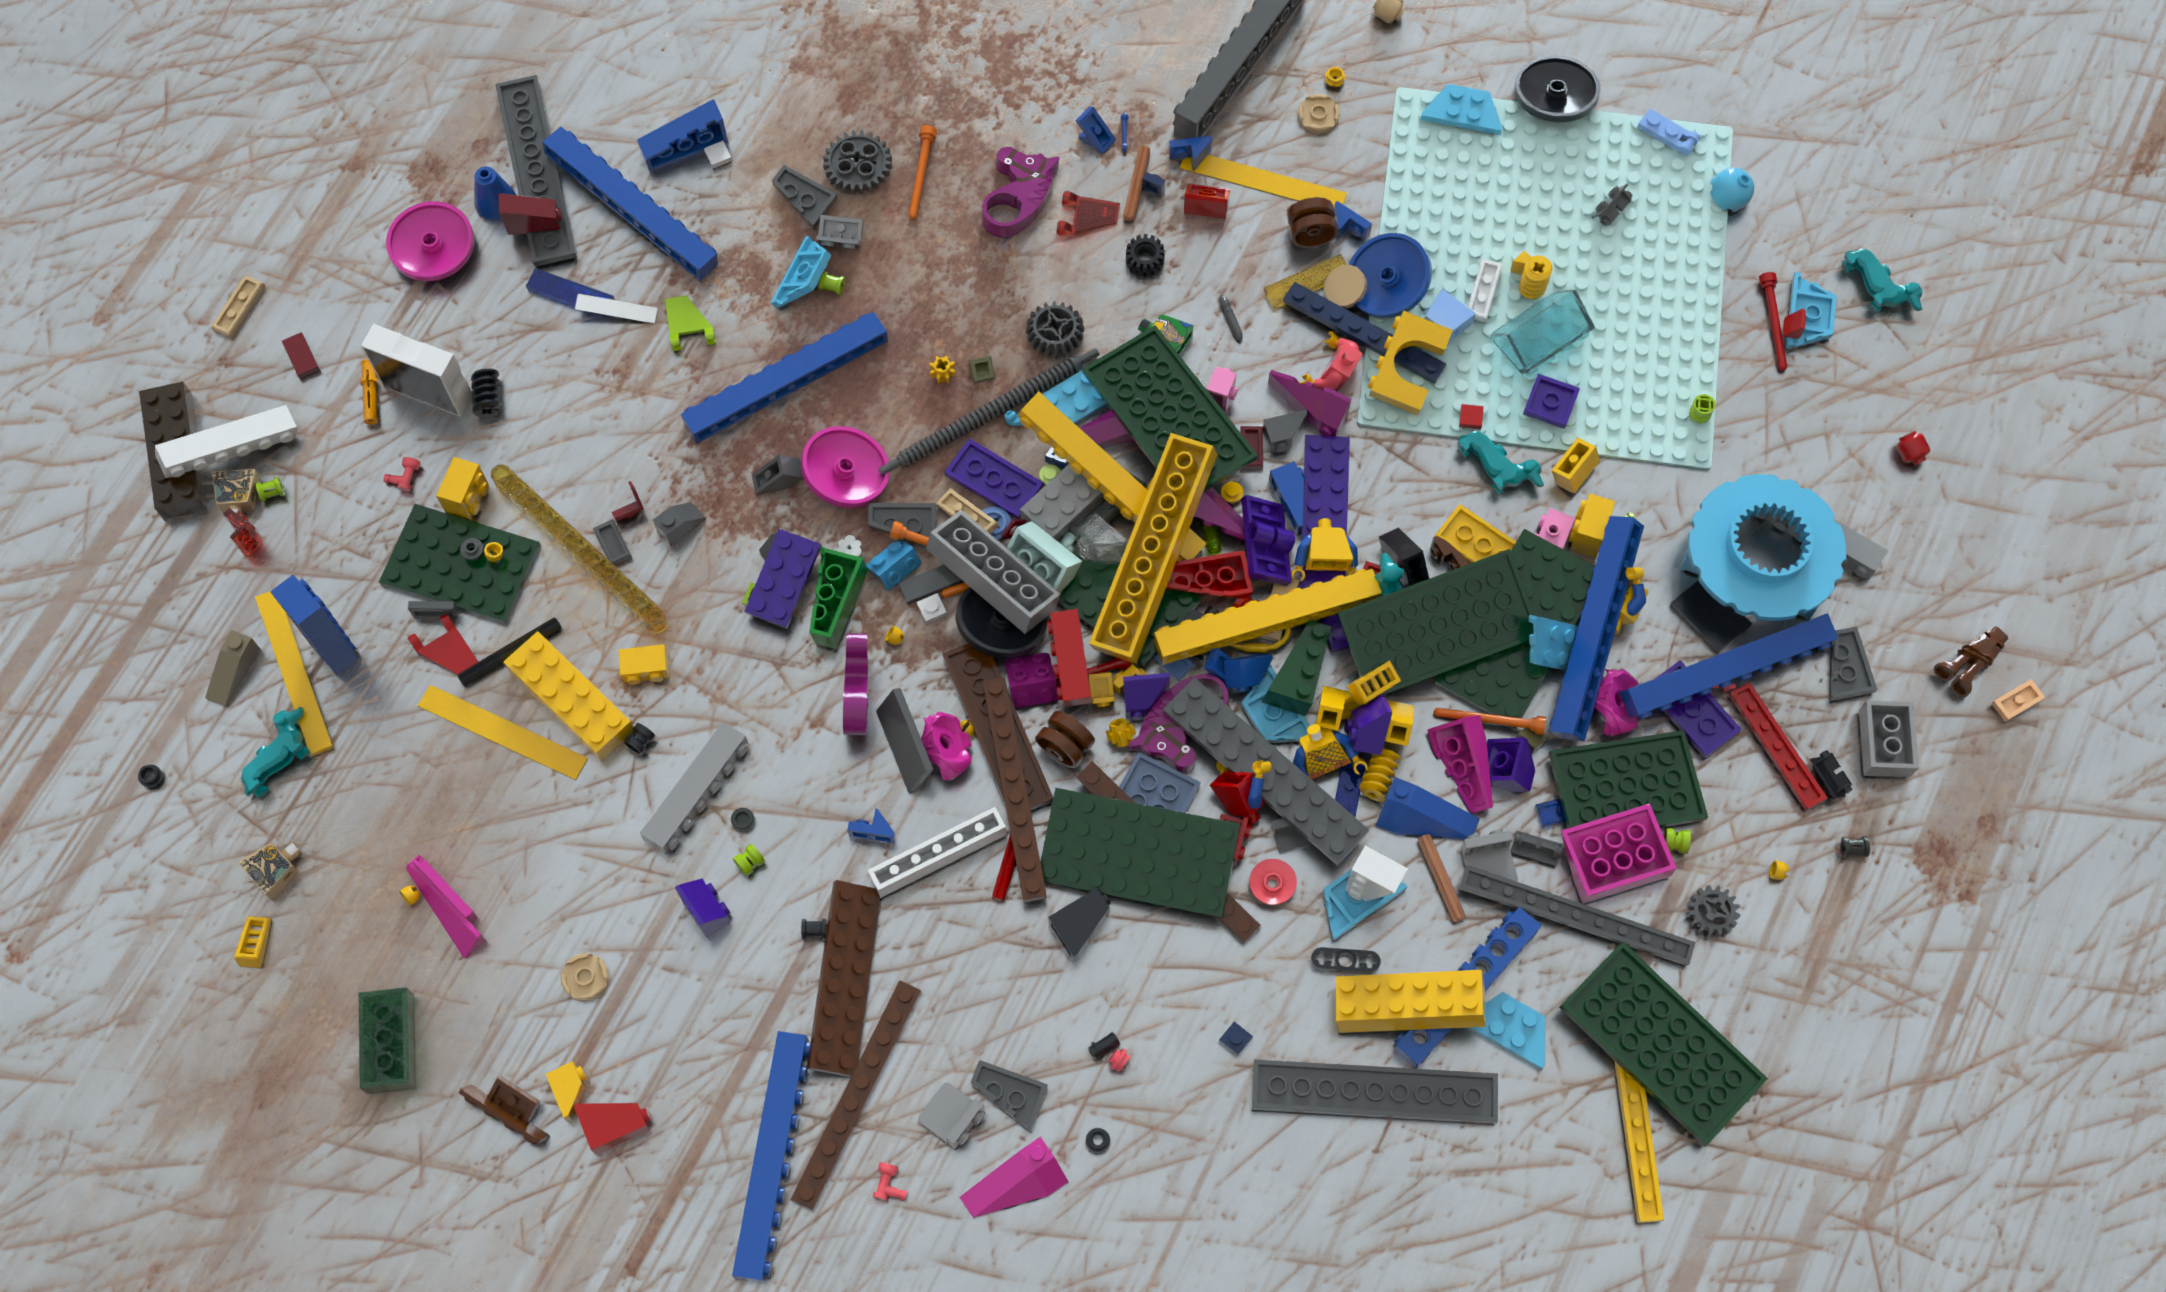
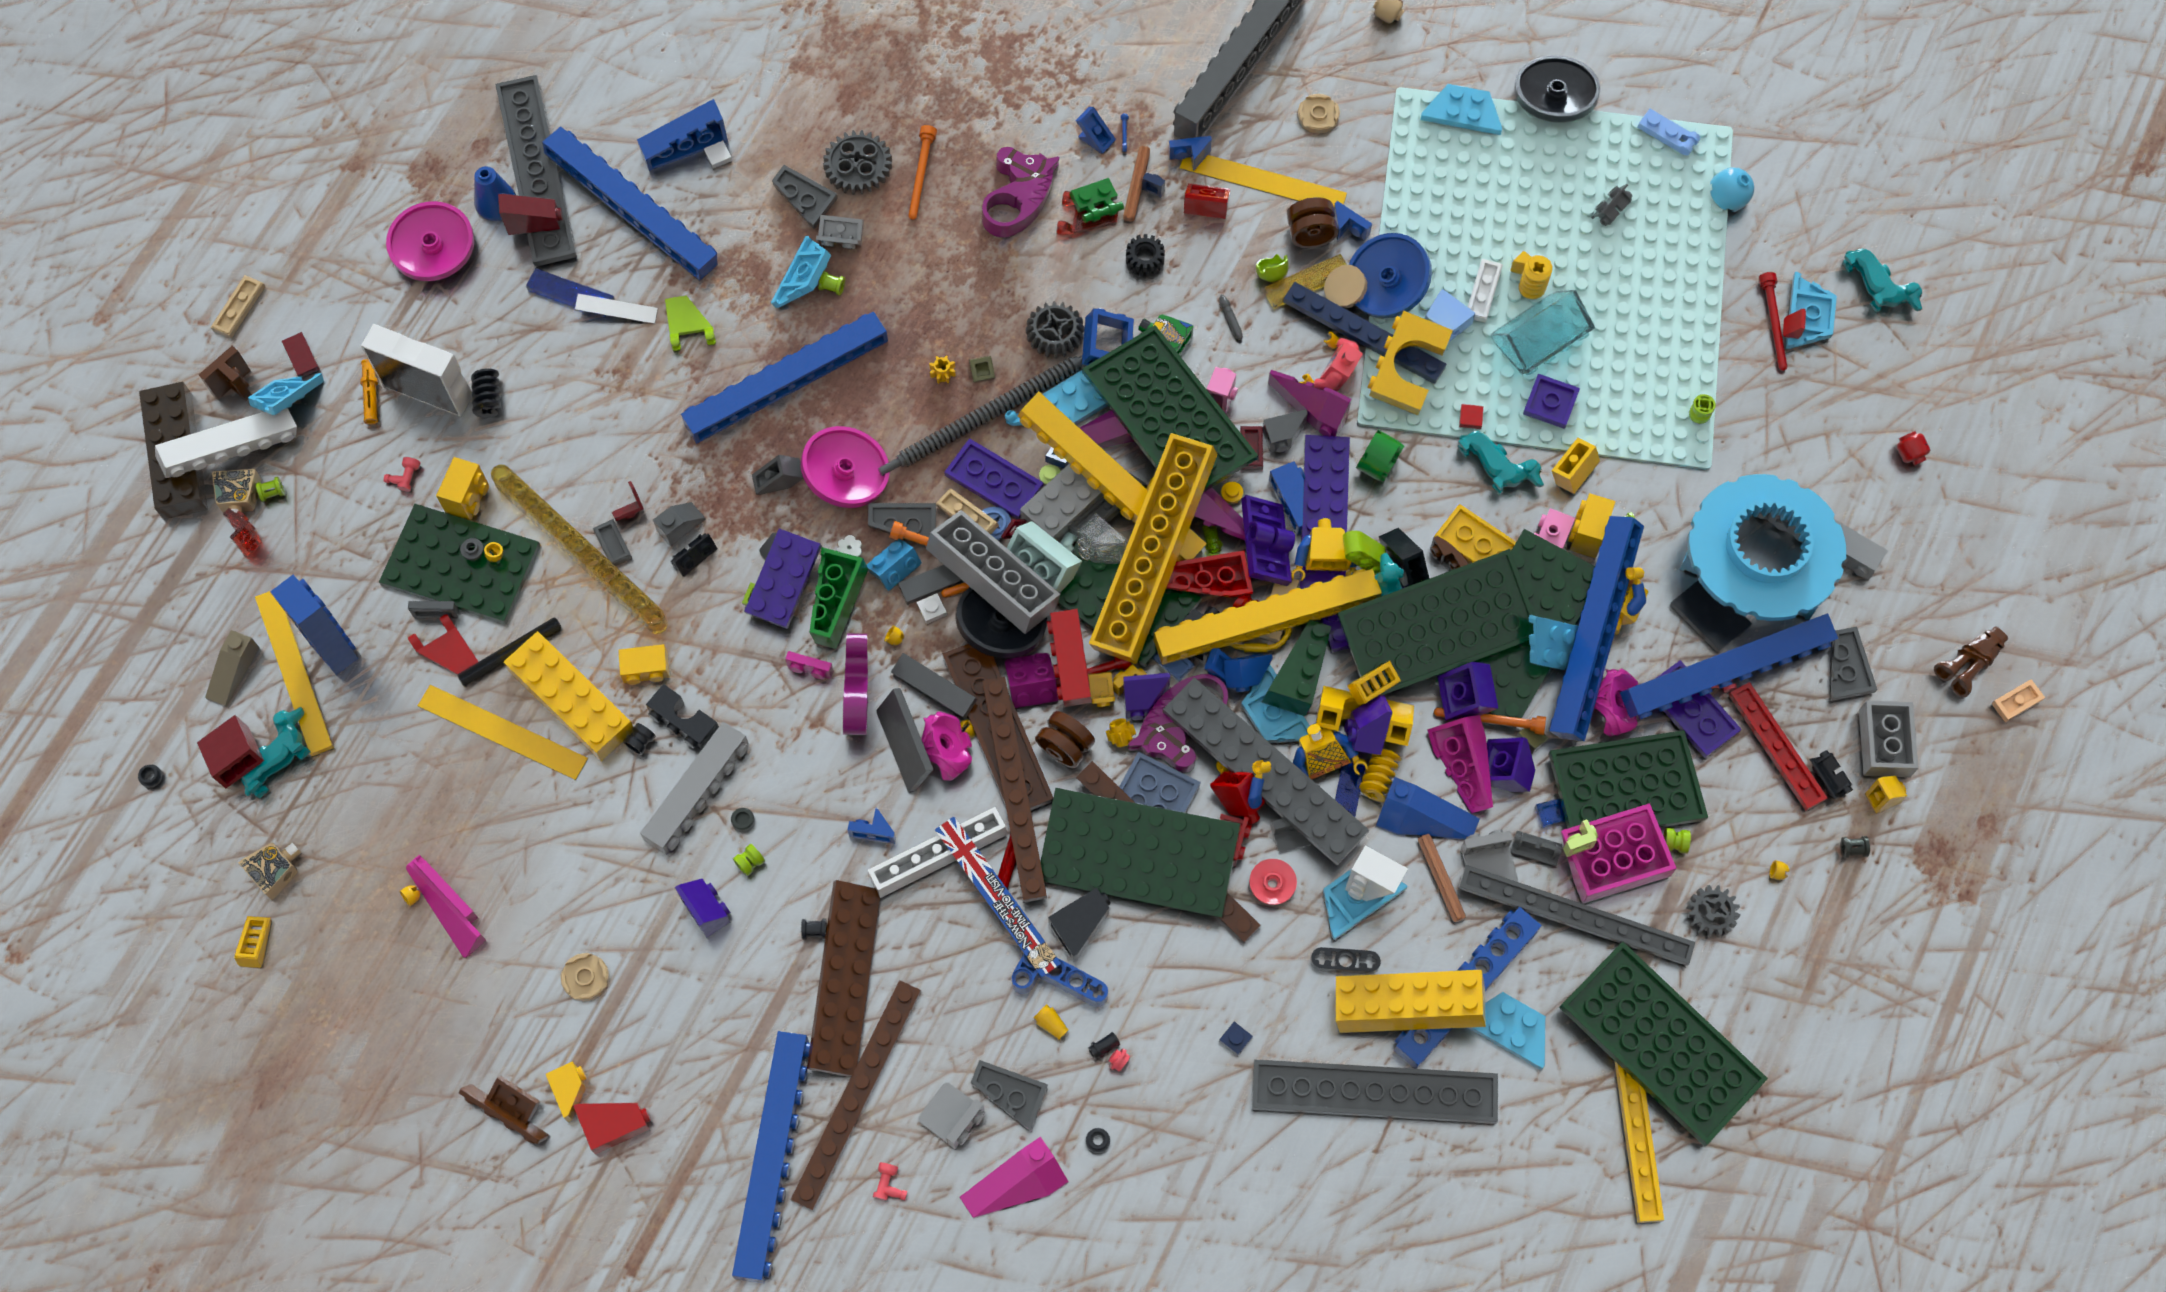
(227, 373): none -> reddish brown bracket
(230, 751): none -> dark red brick
(282, 393): none -> medium azure wing
(387, 1040): clear green brick -> none
(665, 708): none -> black arch
(698, 551): none -> black hinge
(801, 663): none -> dark pink plate
(934, 685): none -> dark grey tile
(998, 896): none -> sticker
(1051, 1022): none -> yellow cone
(1062, 982): none -> blue beam
(1094, 195): none -> green plate
(1100, 316): none -> blue window
(1272, 268): none -> lime hair
(1337, 73): yellow plate -> none
(1363, 550): none -> lime beam
(1380, 456): none -> green brick
(1467, 691): none -> dark purple slope
(1578, 843): none -> yellowish green bracket
(1886, 793): none -> yellow slope

